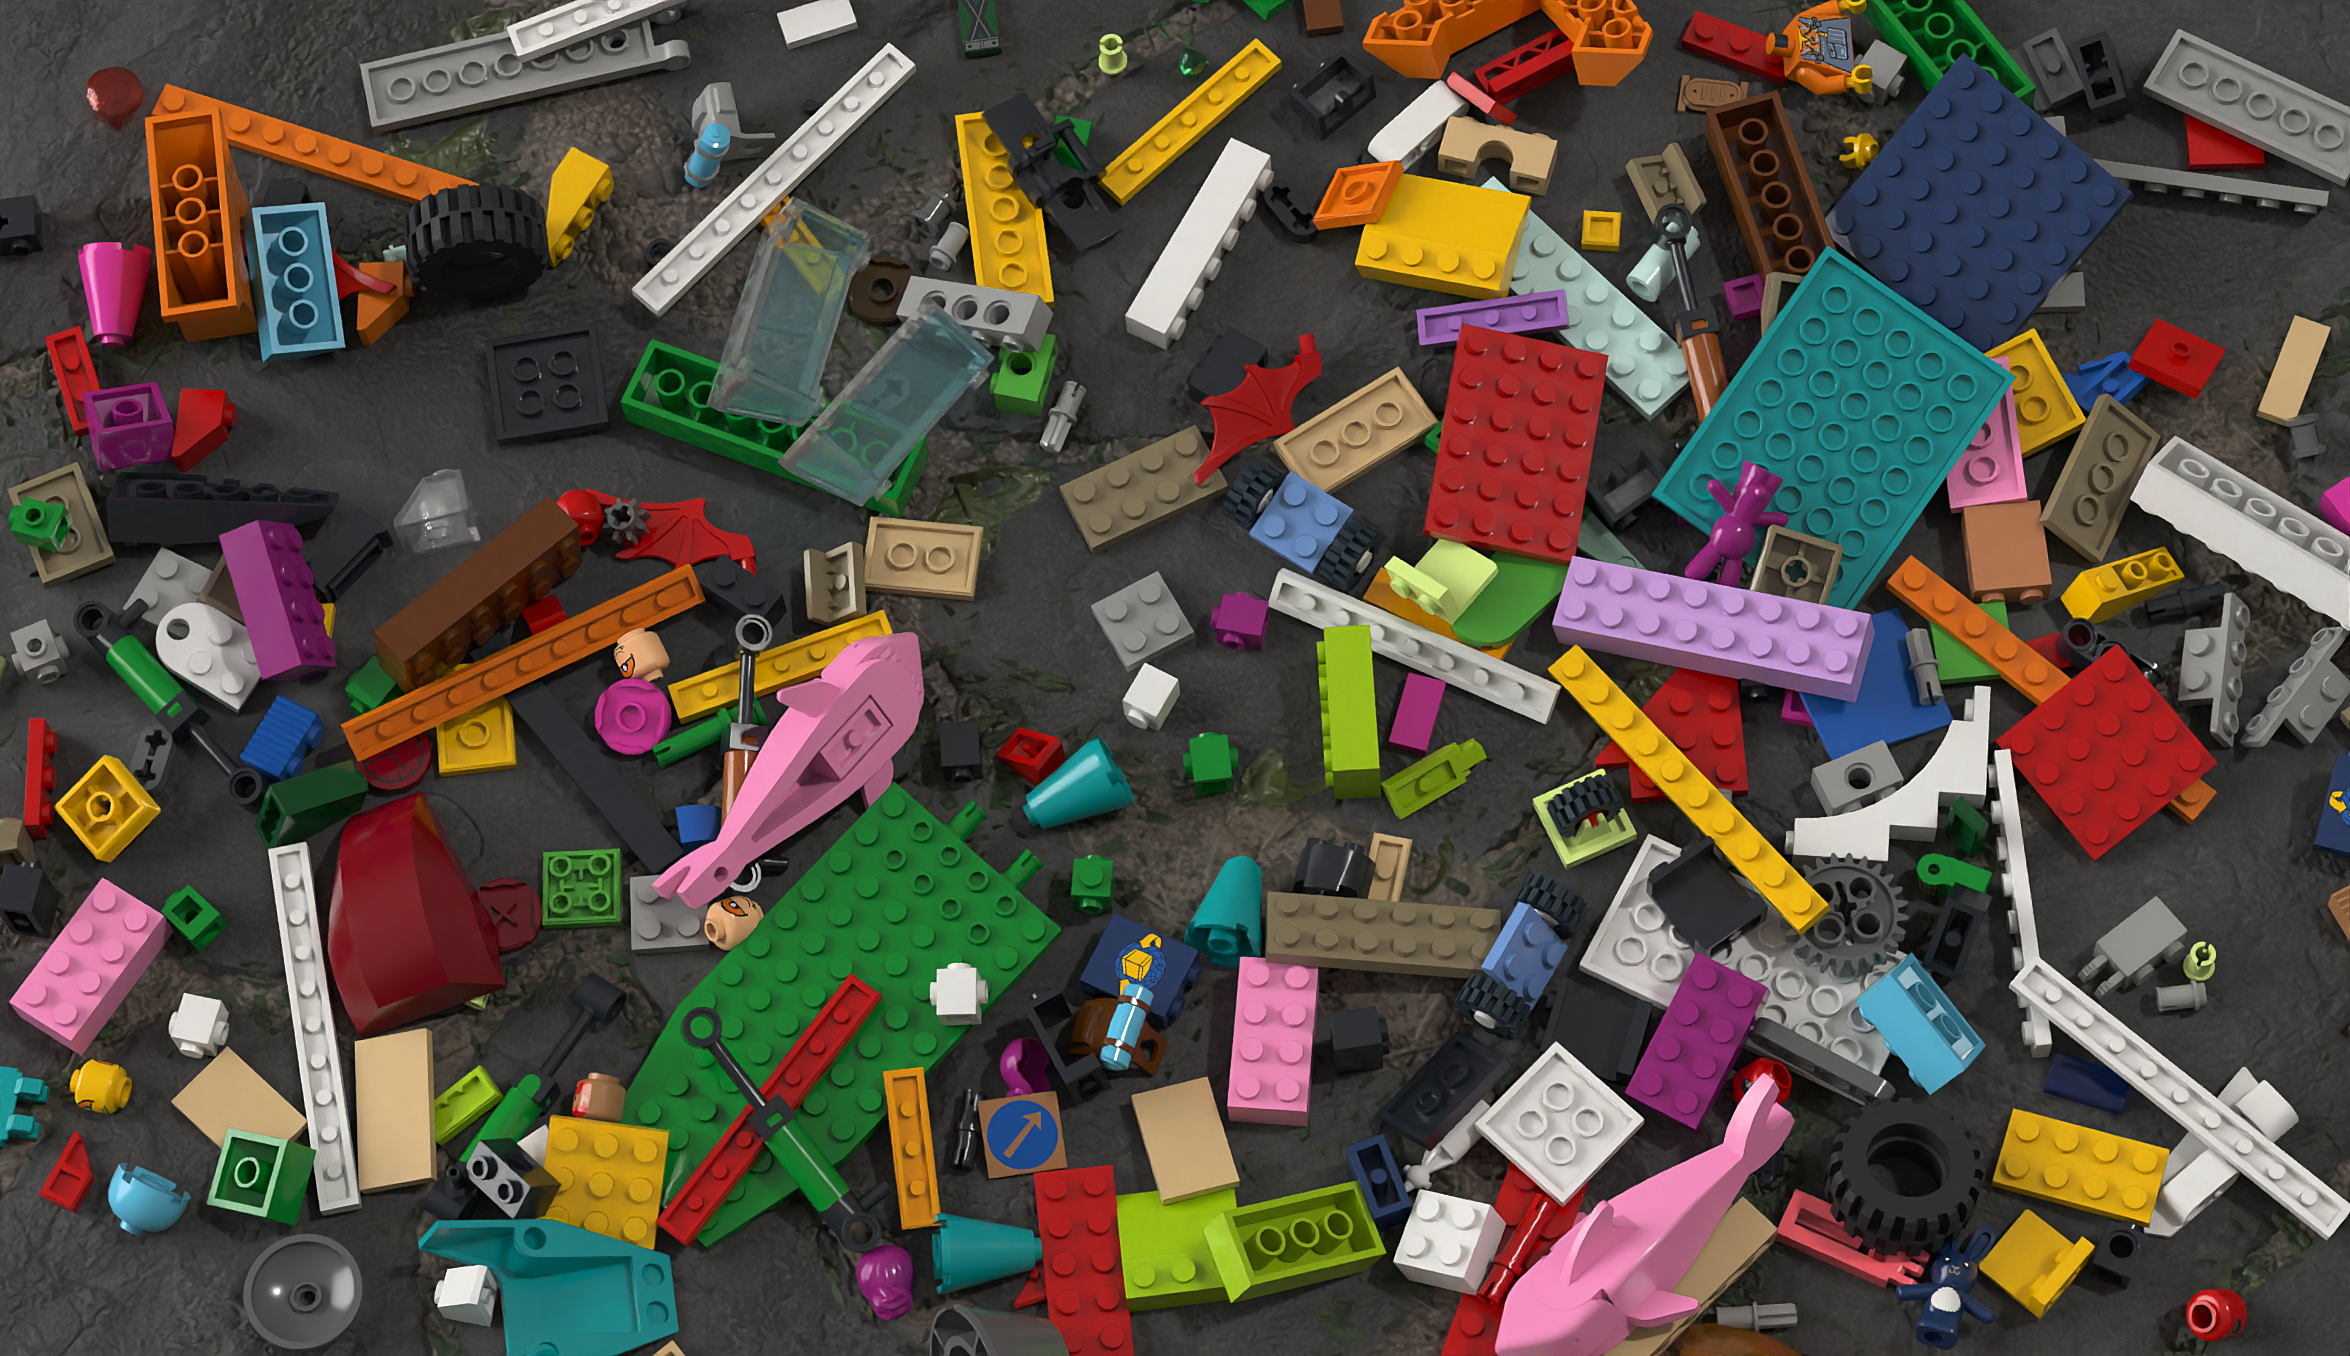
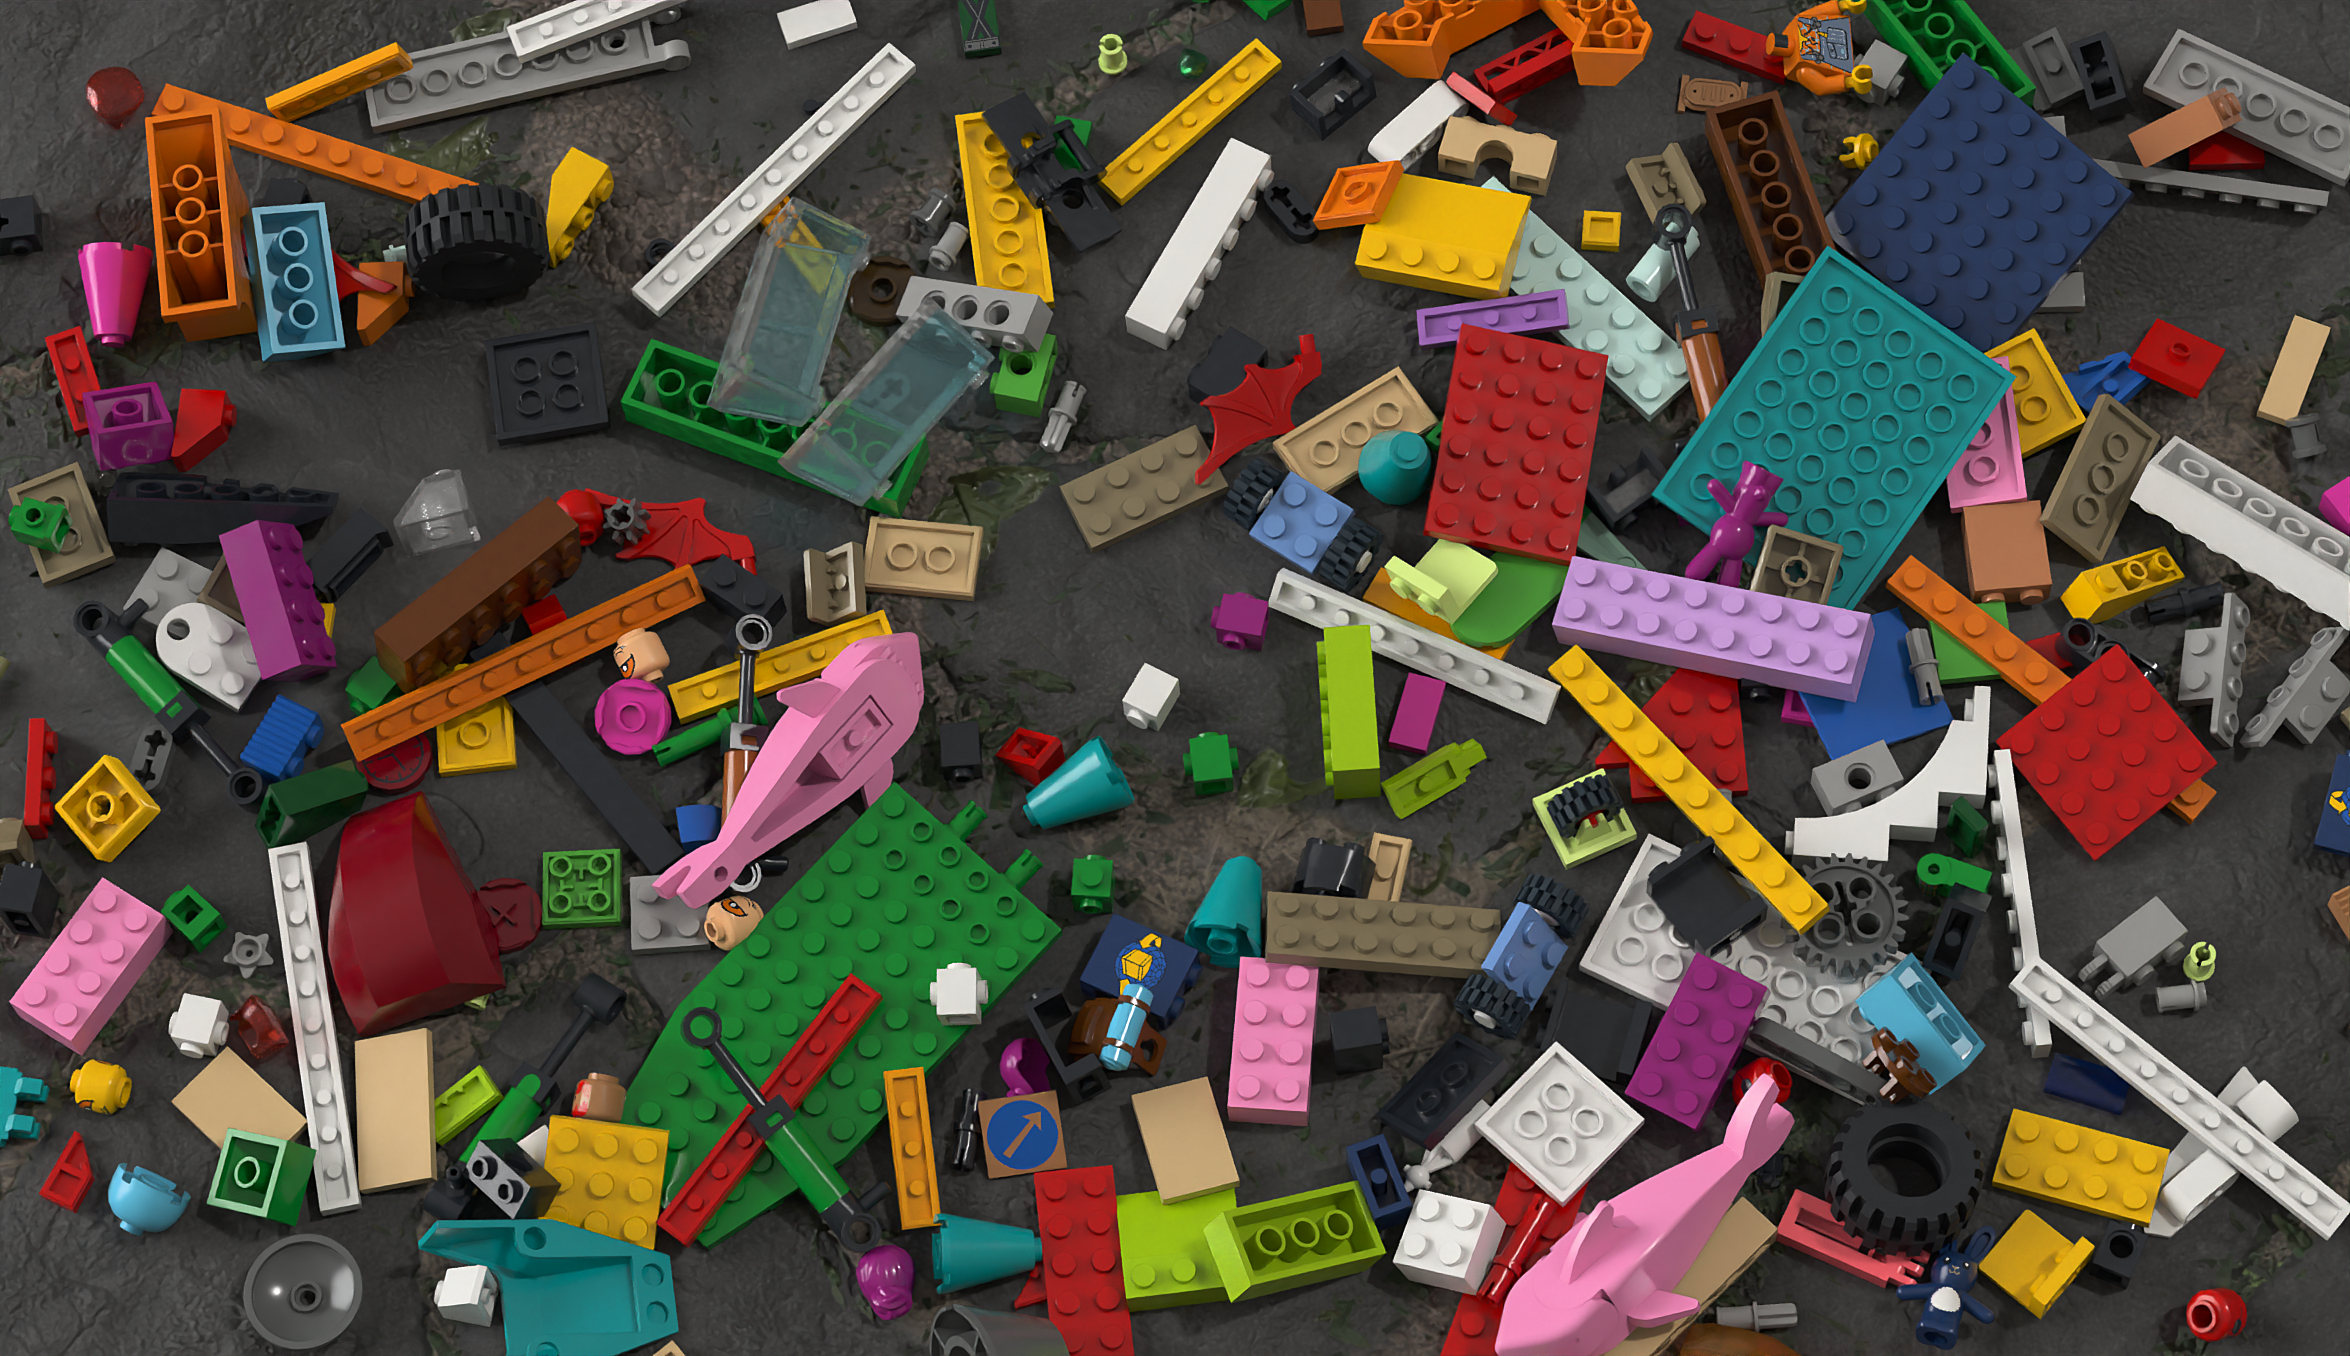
(39, 653): light grey brick -> none
(246, 943): none -> light grey plate
(260, 1027): none -> clear red hair
(339, 83): none -> light orange tile
(719, 135): light grey piece -> none
(1142, 621): light grey plate -> none
(1396, 467): none -> teal cone
(1744, 296): magenta plate -> none
(1901, 1061): none -> reddish brown plate
(2186, 126): none -> nougat brick

